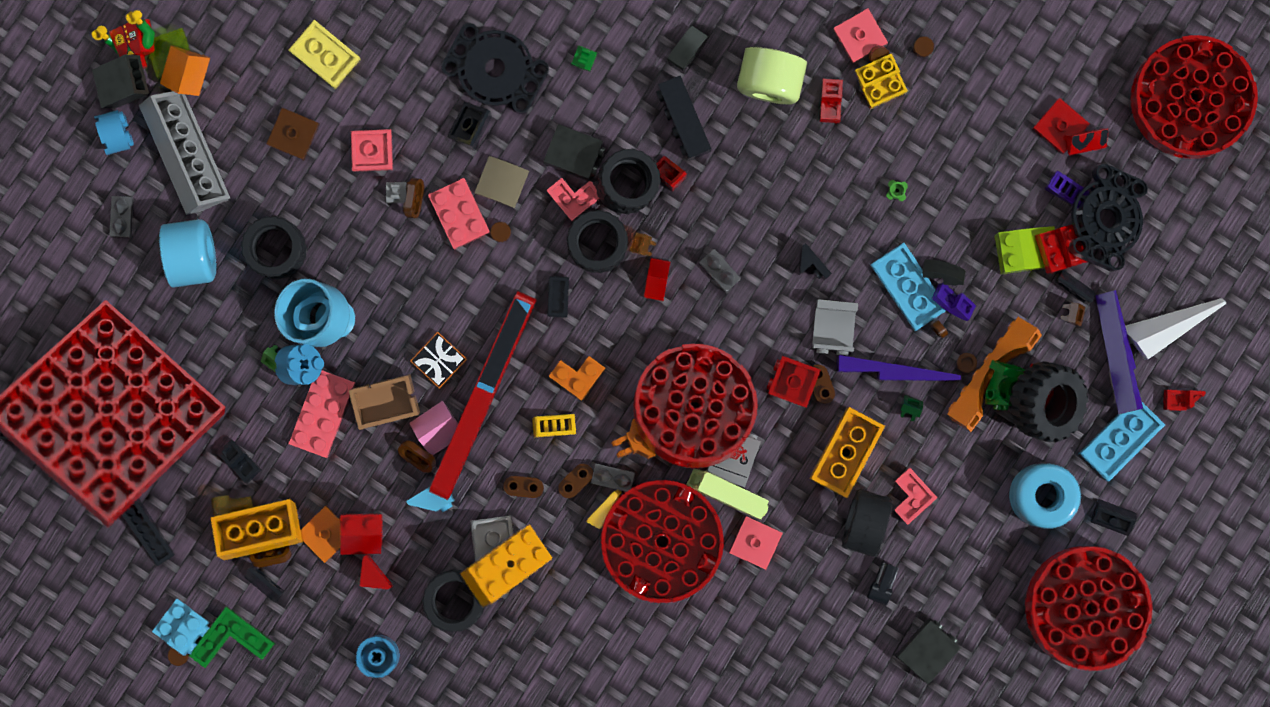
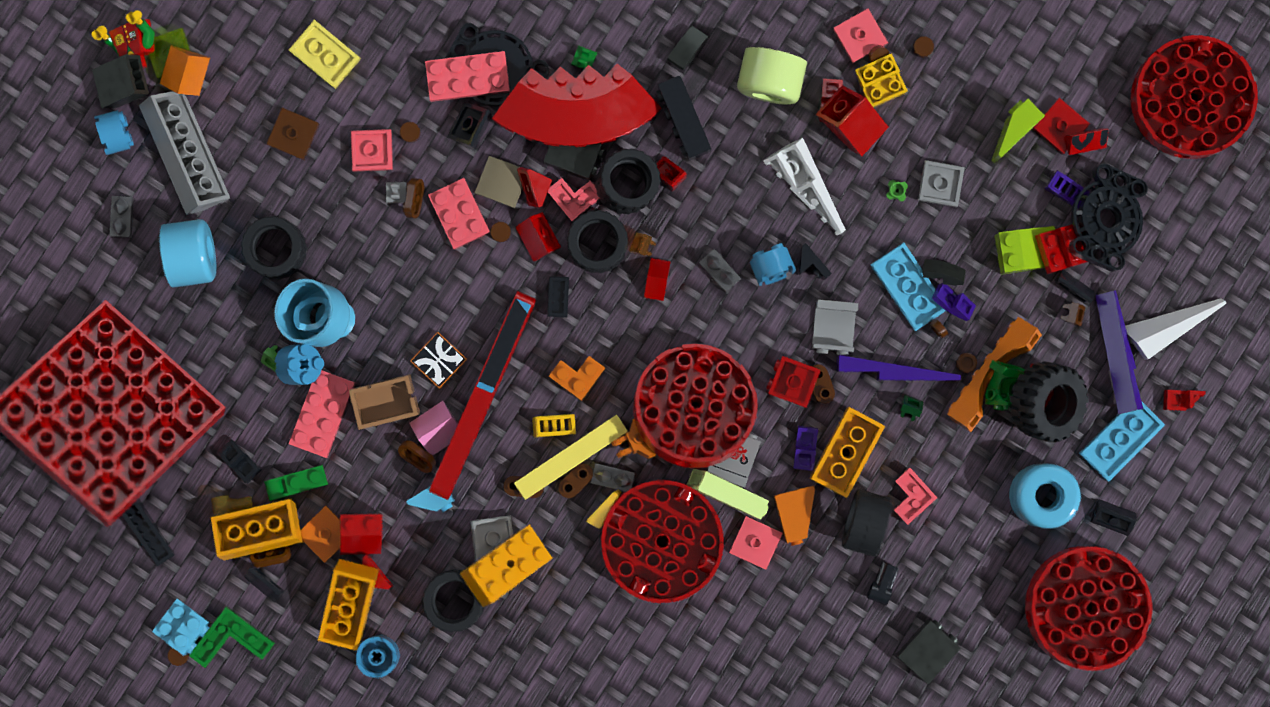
(295, 483): none -> green plate
(348, 604): none -> light orange brick
(410, 132): none -> reddish brown tile
(467, 76): none -> coral plate
(534, 186): none -> red slope
(537, 236): none -> red panel
(570, 457): none -> light yellow slope
(576, 109): none -> red brick
(772, 265): none -> dark azure brick
(795, 513): none -> orange slope
(800, 172): none -> white wedge
(805, 448): none -> dark purple slope
(852, 120): none -> red slope
(941, 183): none -> light grey plate
(1021, 120): none -> lime slope

